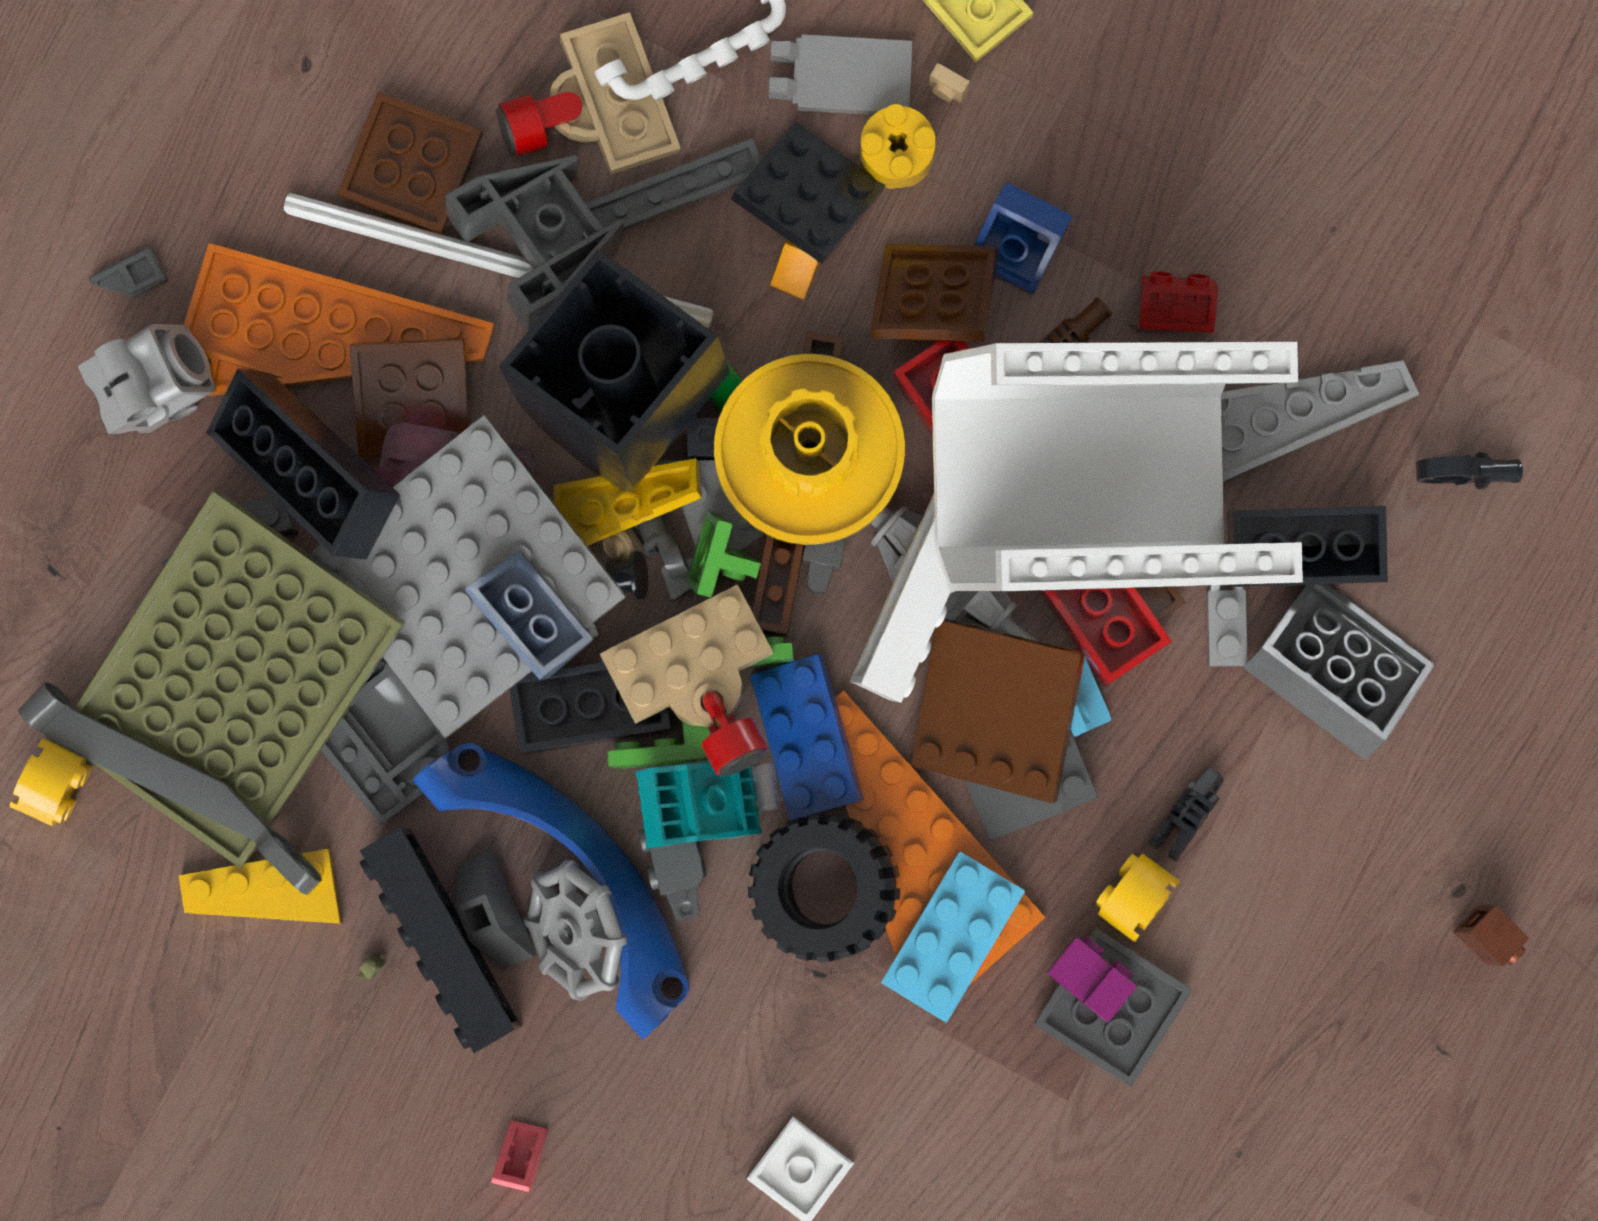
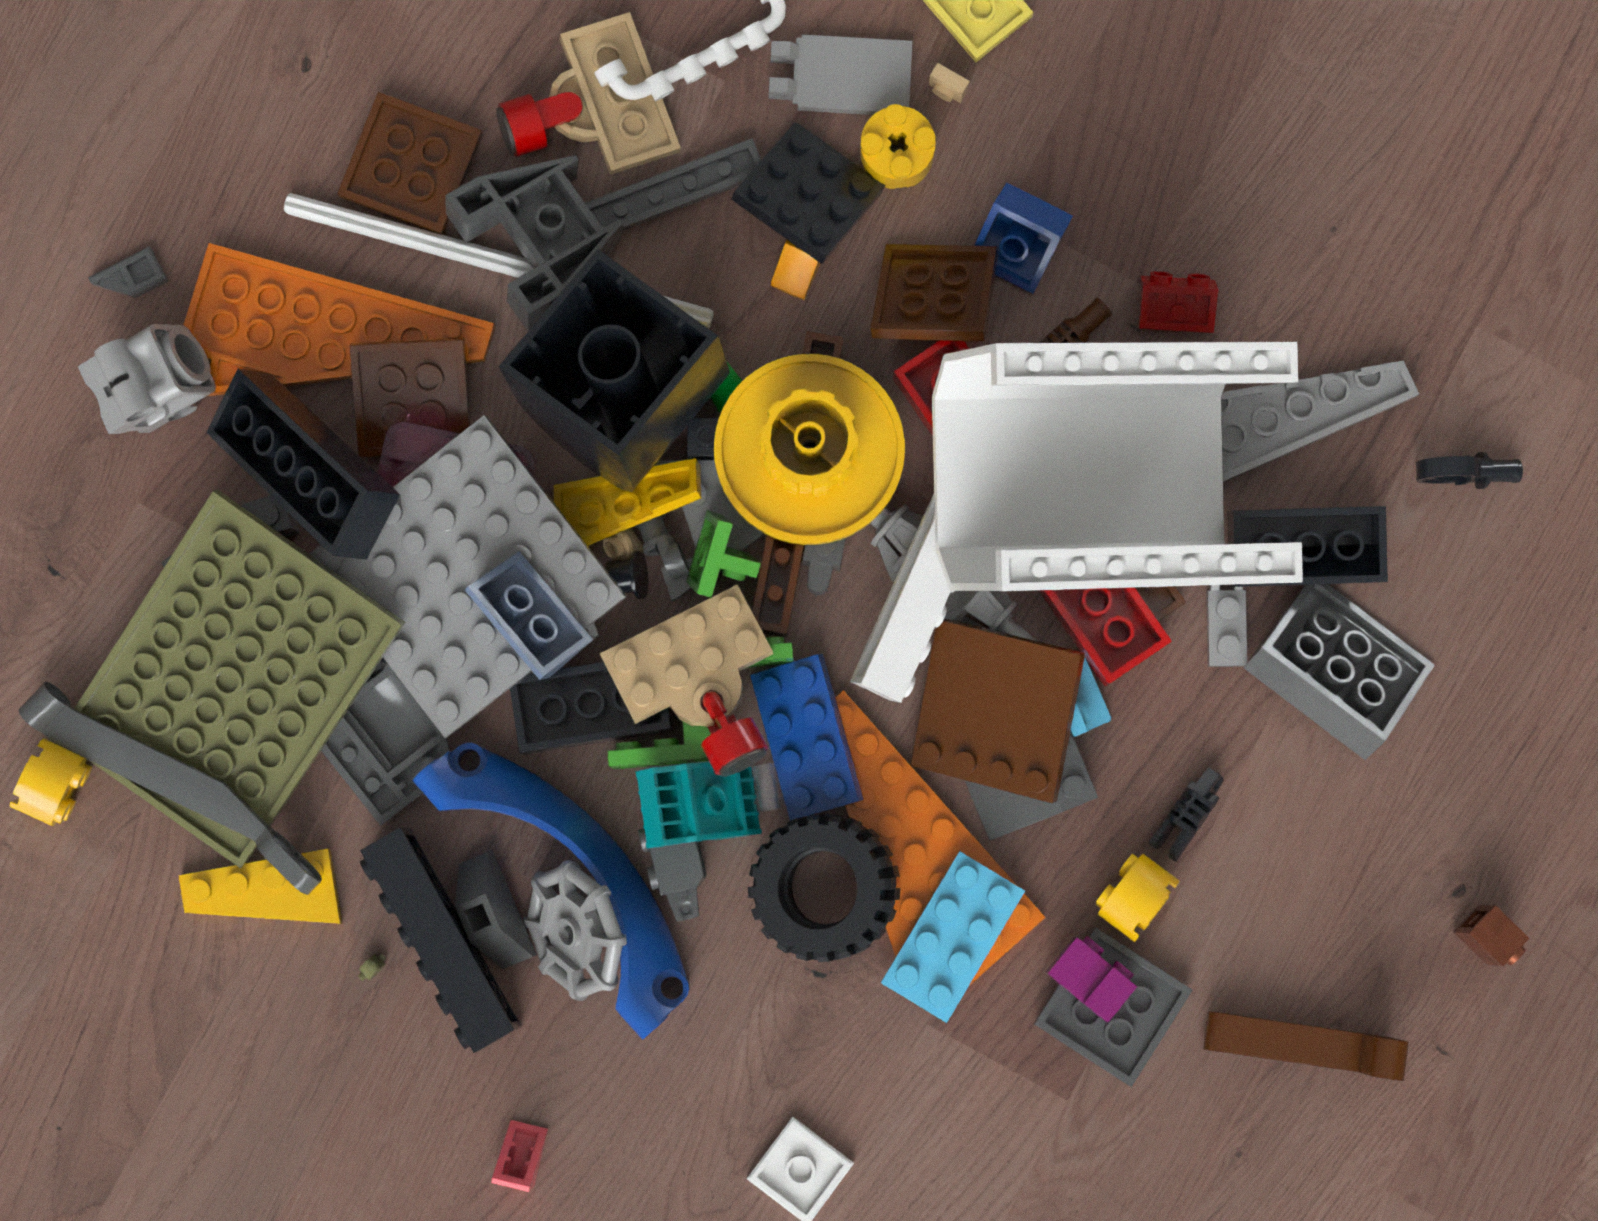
(1306, 1045): none -> reddish brown beam

